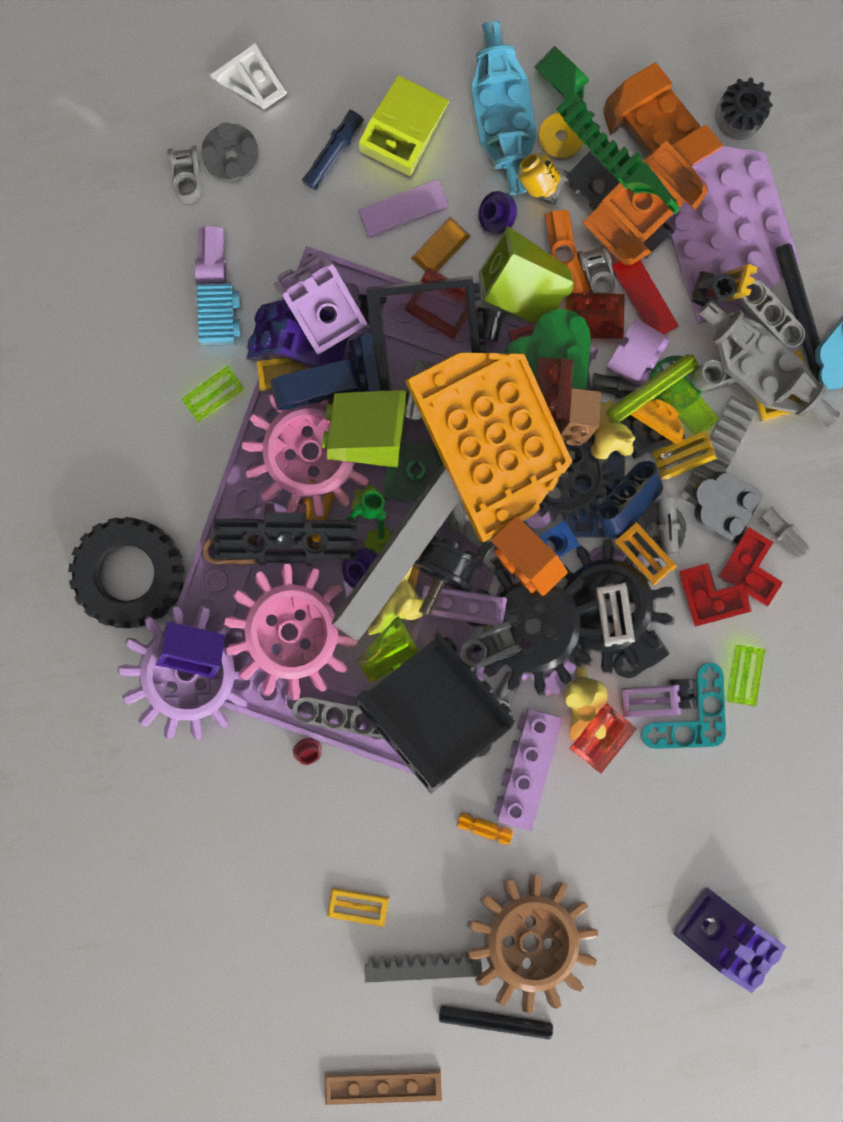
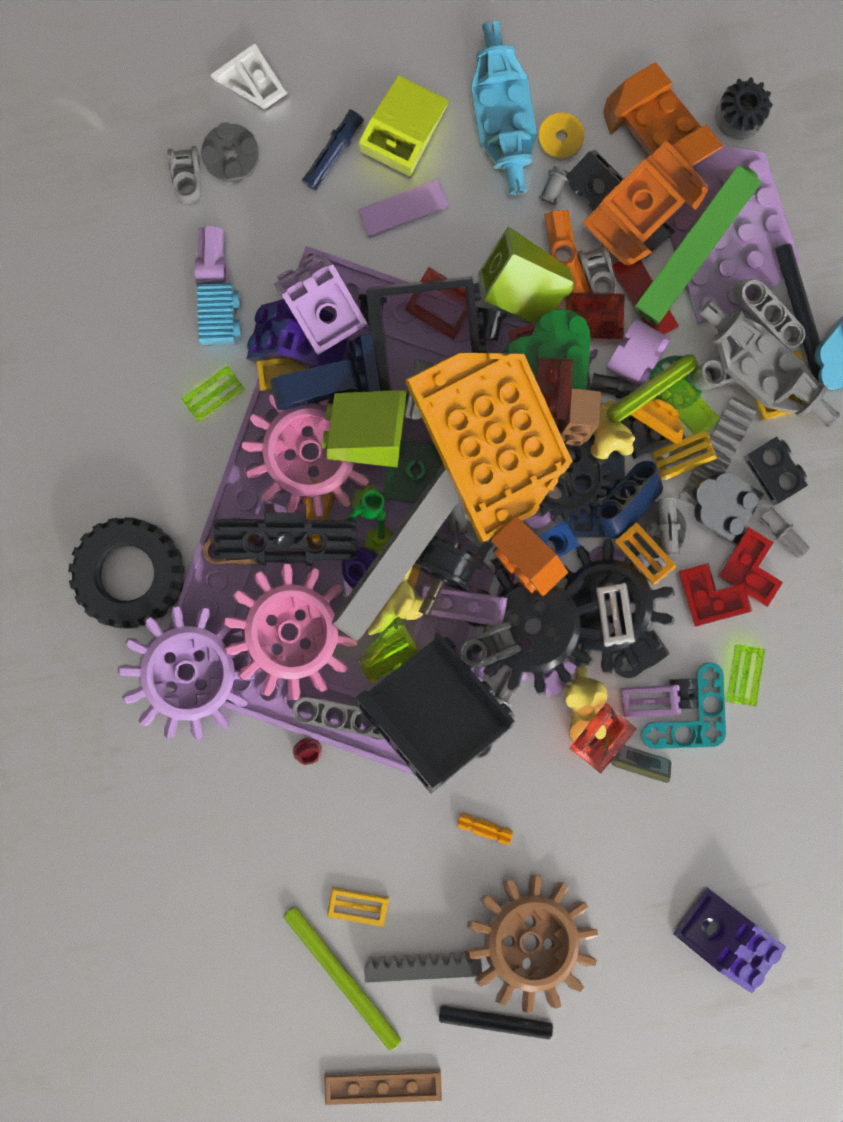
(190, 649): dark purple brick -> none
(342, 978): none -> lime axle
(441, 245): light orange tile -> none
(497, 212): dark purple plate -> none
(529, 768): lavender brick -> none
(539, 175): yellow head -> none
(629, 171): green piece -> none
(643, 763): none -> slope
(697, 245): none -> bright green brick
(713, 287): black piece -> none
(742, 272): yellow tile -> none
(769, 475): none -> black brick

